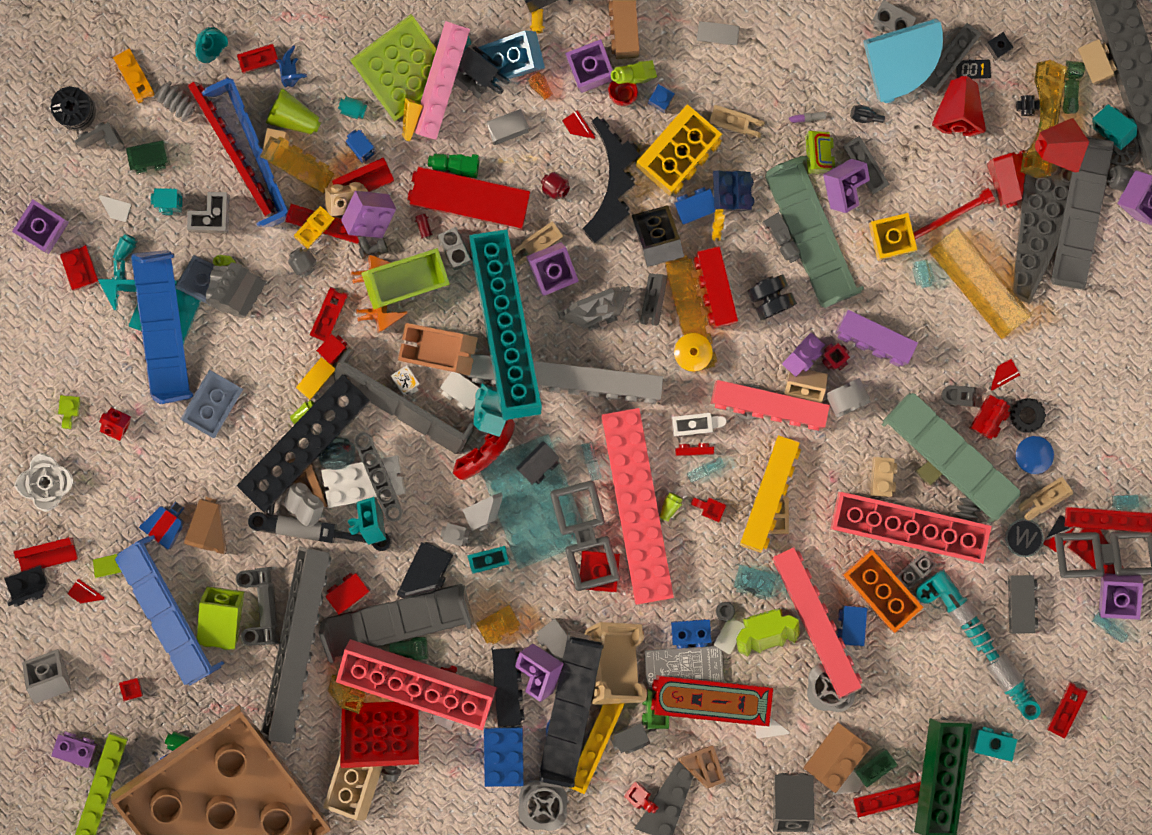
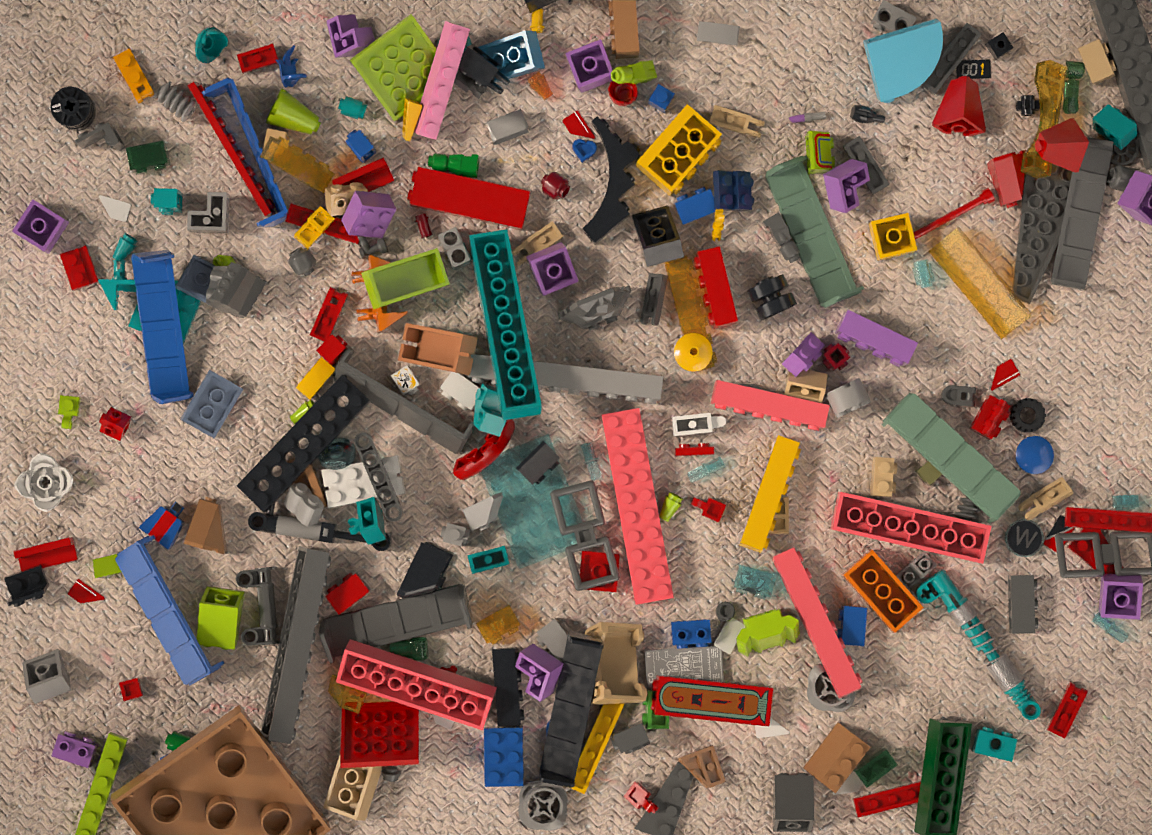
(347, 37): none -> medium lavender brick
(583, 149): none -> blue tile

